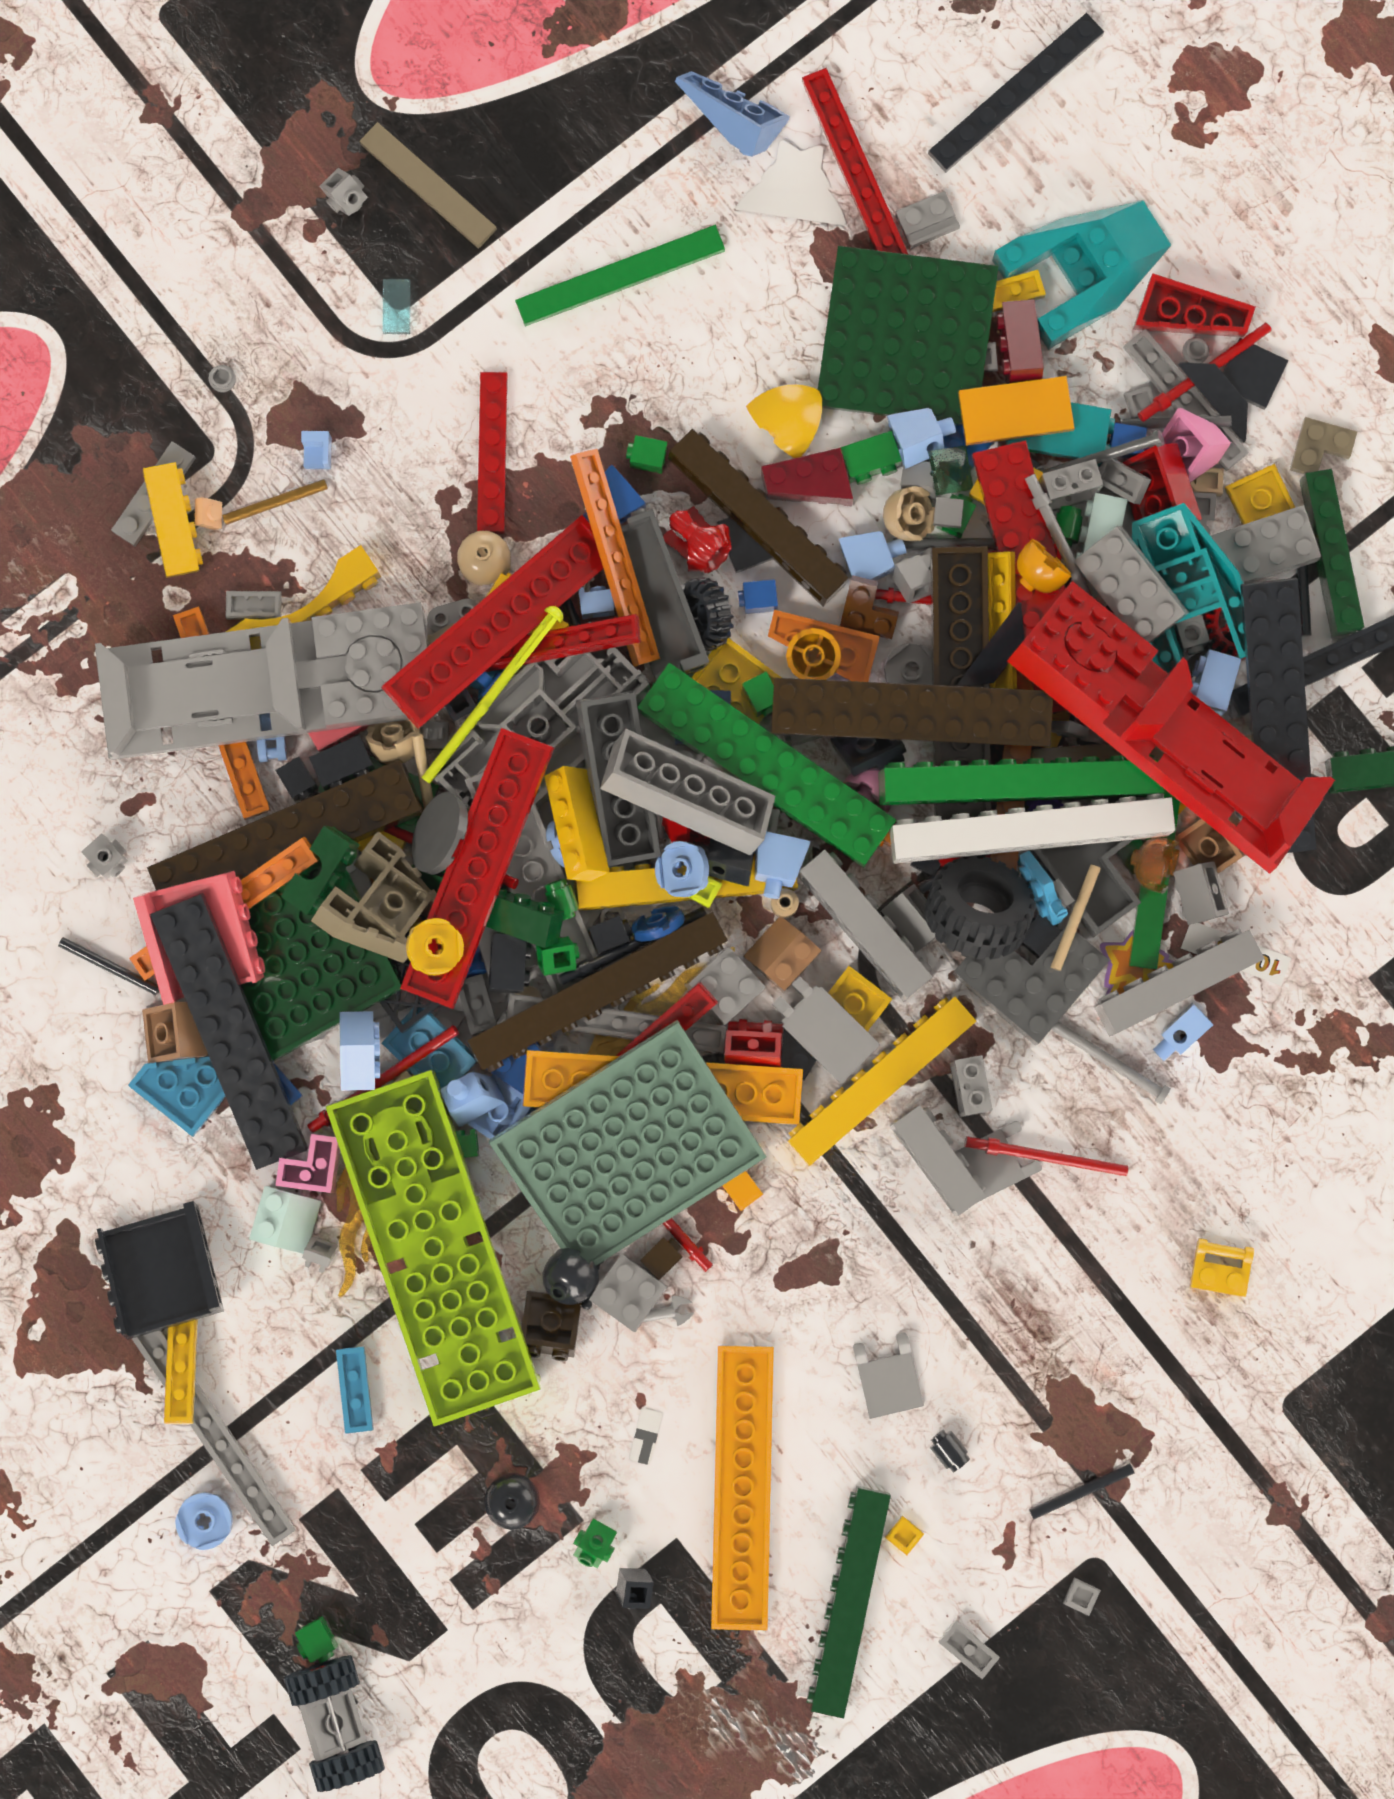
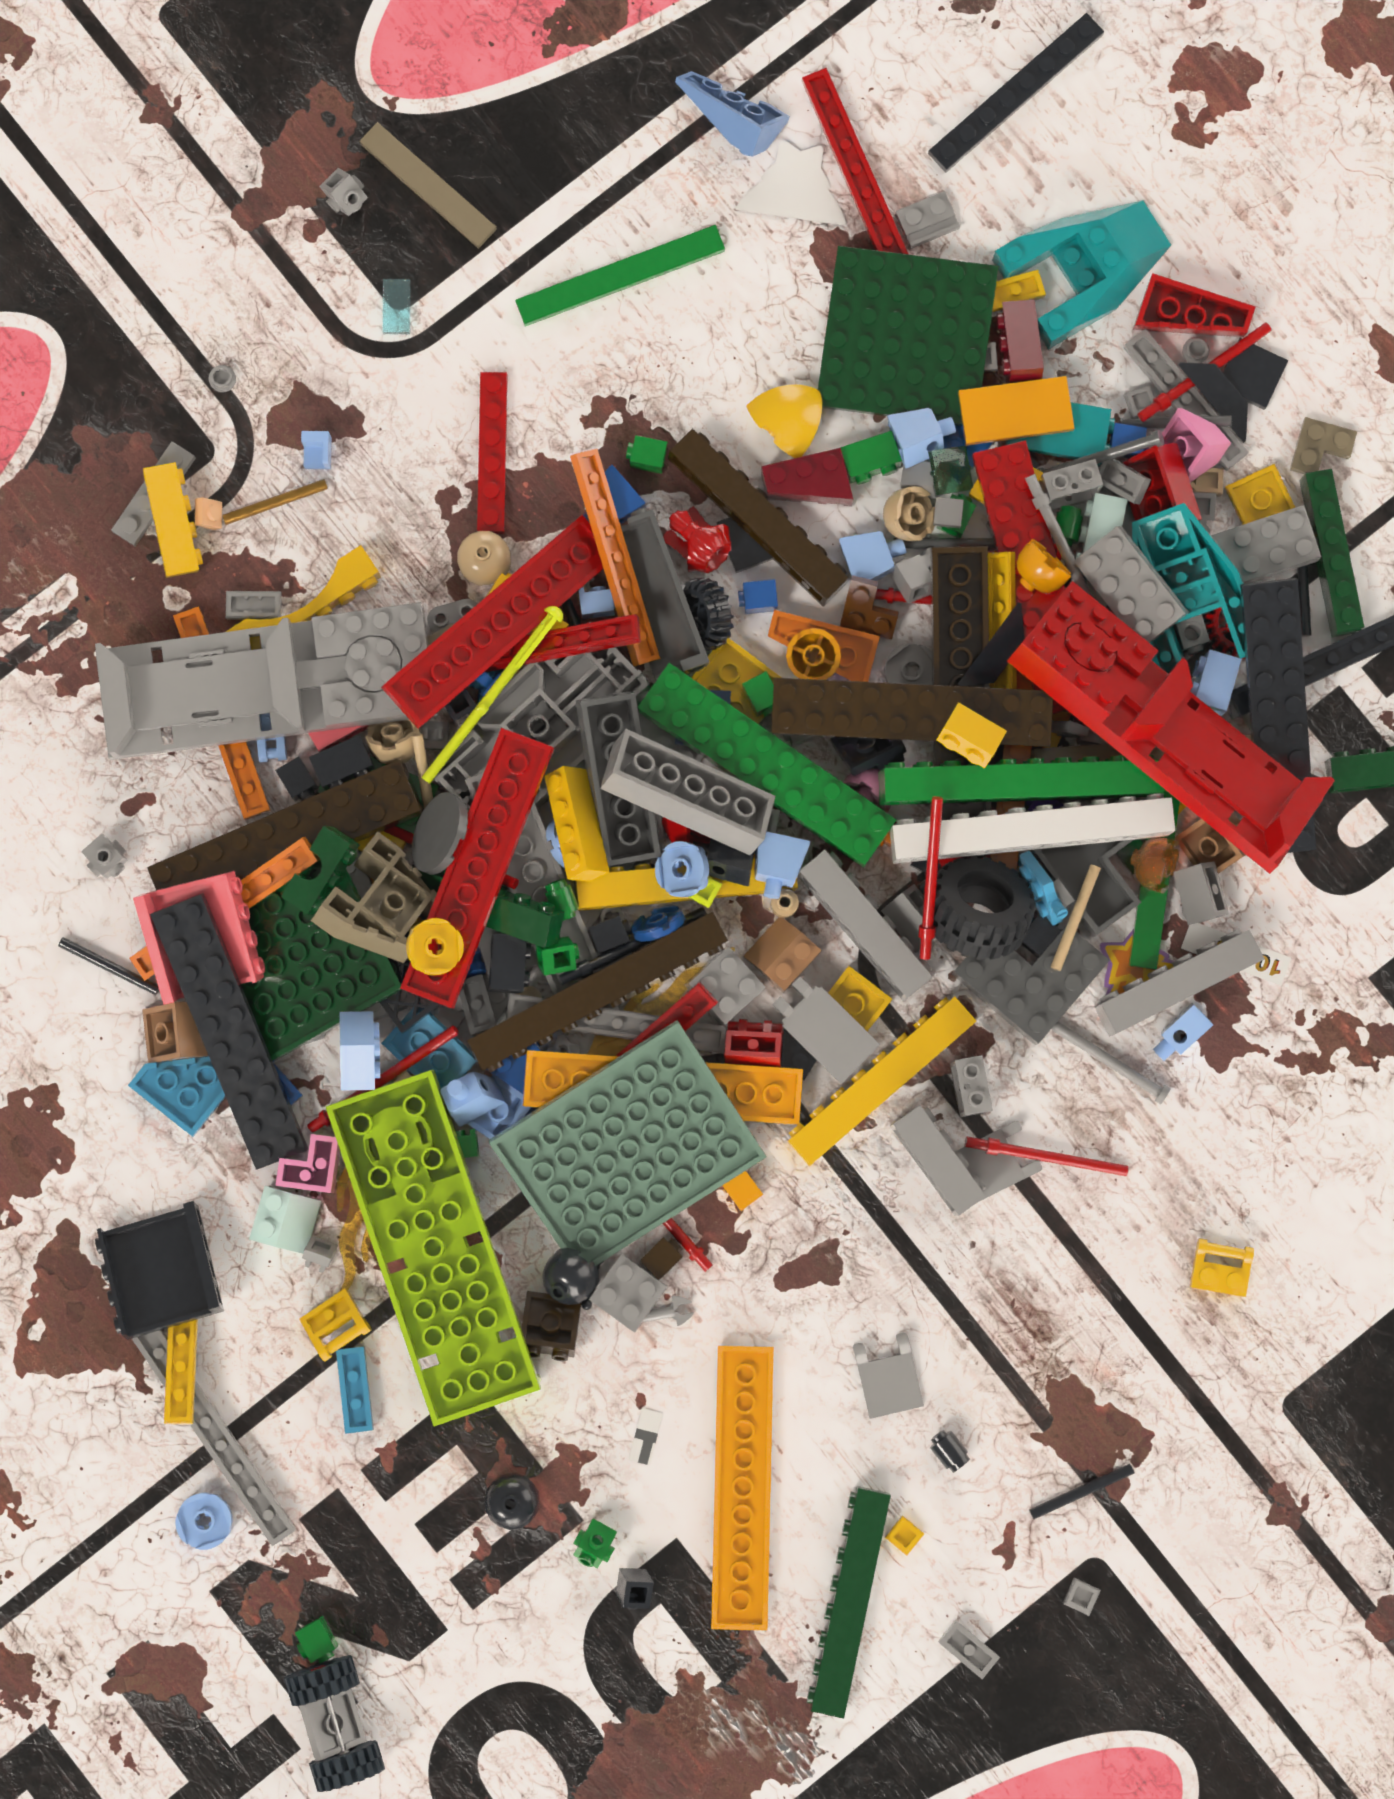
(330, 1317): none -> yellow plate
(927, 929): none -> red bar
(971, 735): none -> yellow brick

